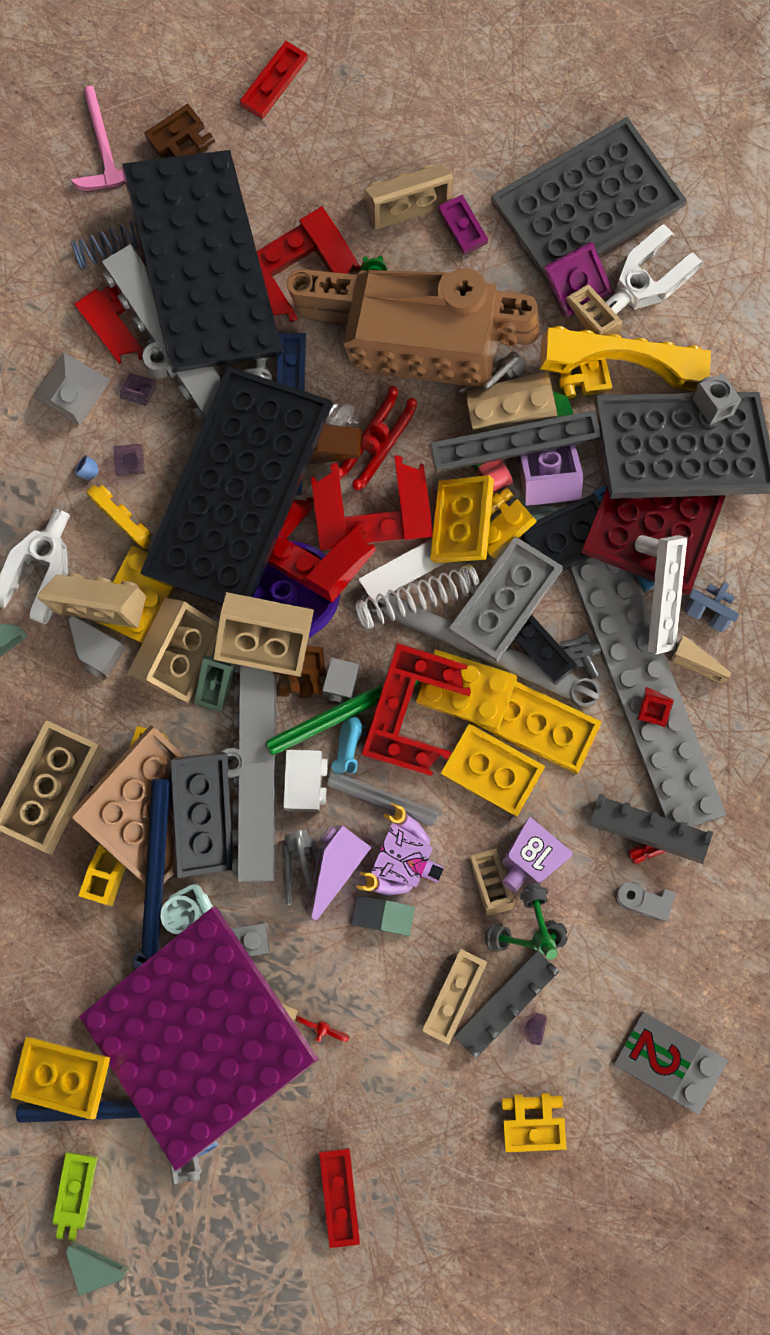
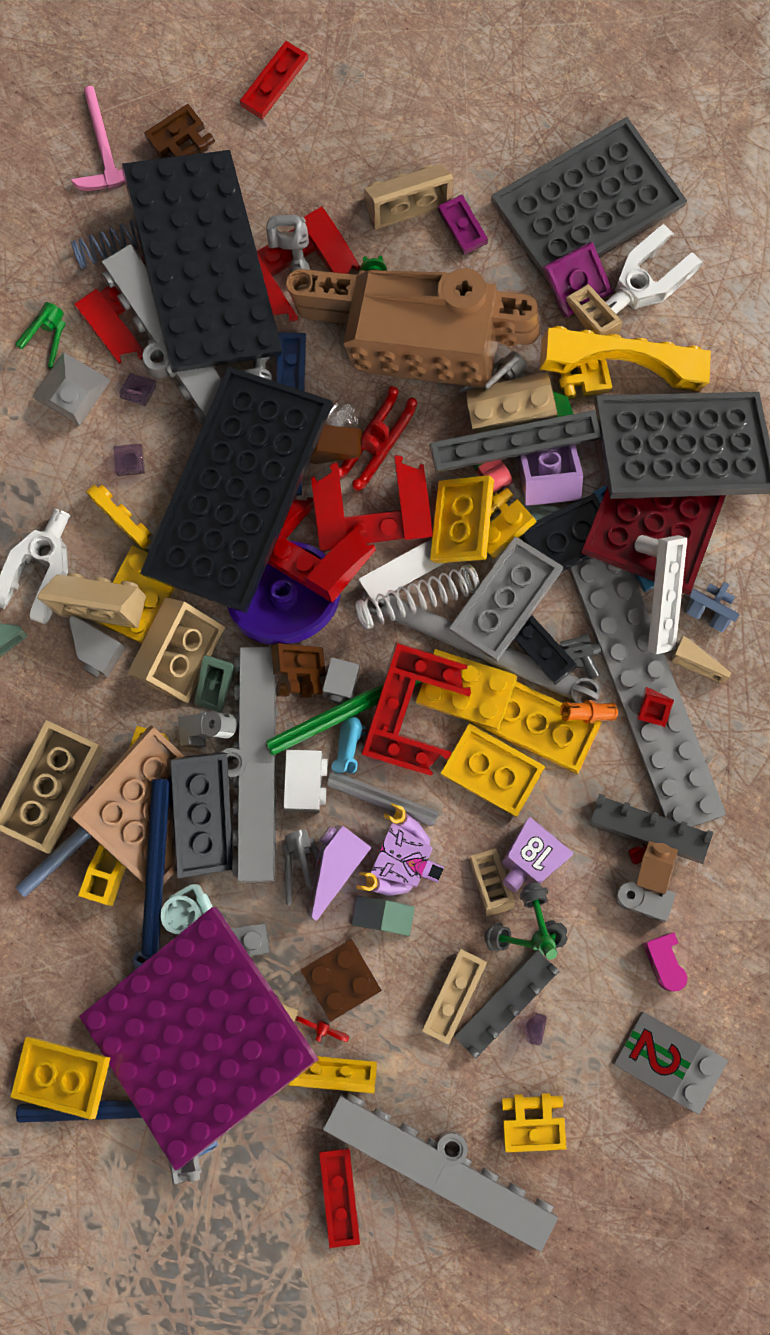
(47, 318): none -> green plant
(52, 862): none -> sand blue piece
(74, 1194): lime hinge -> none
(86, 468): medium blue hinge -> none
(93, 1269): sand green slope -> none
(198, 727): none -> light grey leg
(263, 634): tan slope -> none
(289, 240): none -> light grey piece
(339, 1075): none -> yellow plate
(341, 980): none -> reddish brown plate
(442, 1172): none -> light grey hinge
(588, 711): none -> orange pin
(657, 867): none -> medium nougat brick
(664, 963): none -> dark pink leg
(716, 398): light grey brick -> none

